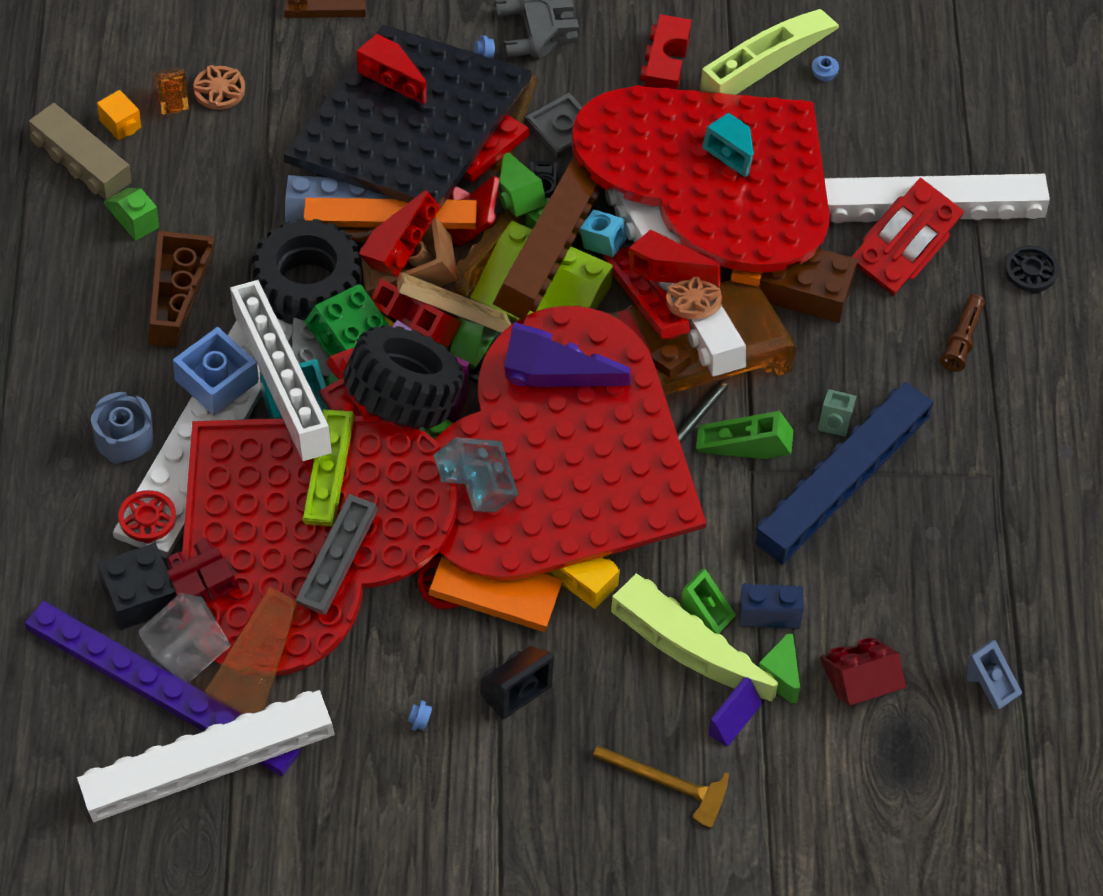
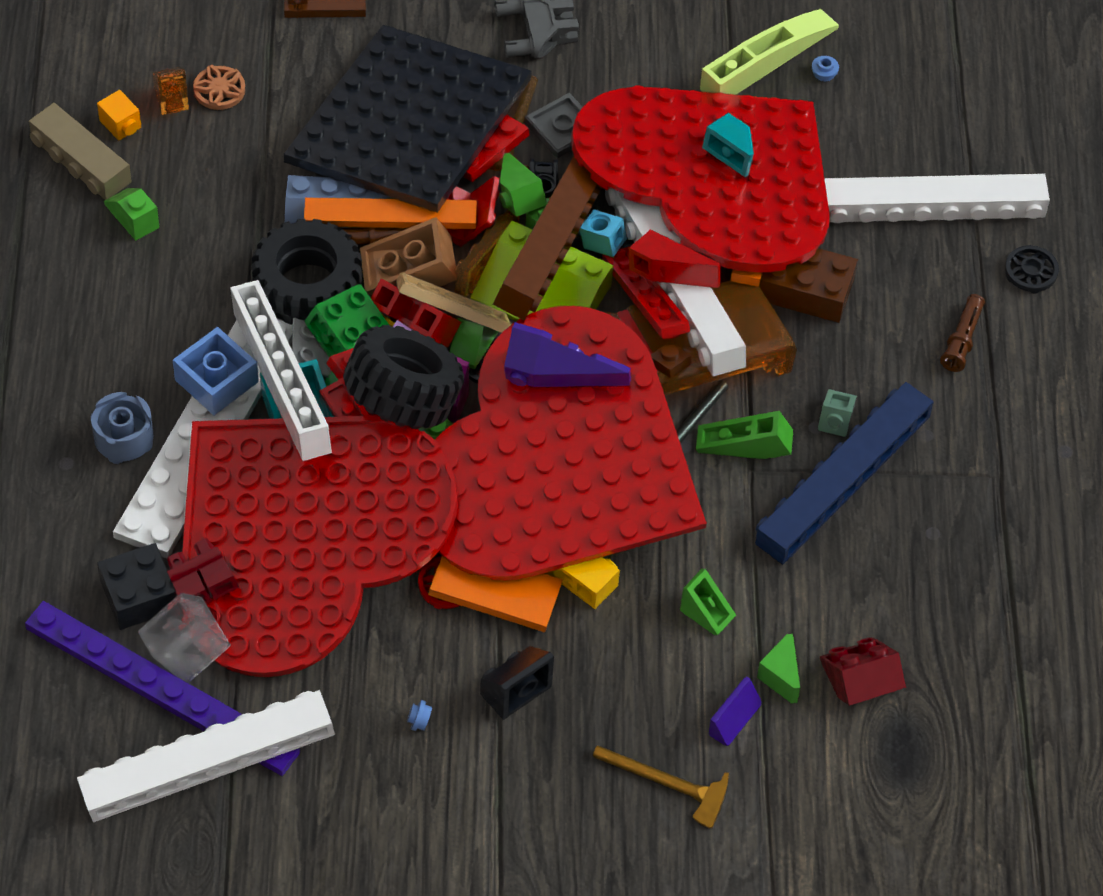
(147, 516): red wheel -> none
(177, 279): reddish brown wedge -> none
(252, 663): clear orange wing -> none
(329, 471): lime tile -> none
(337, 554): dark grey plate -> none
(390, 66): red slope -> none
(398, 236): red slope -> none
(481, 468): clear light blue brick -> none
(484, 46): medium blue plate -> none
(669, 39): red arch -> none
(686, 637): yellowish green slope -> none
(693, 295): nougat wheel -> none
(771, 606): dark blue brick -> none
(907, 236): red piece -> none
(992, 671): sand blue slope -> none

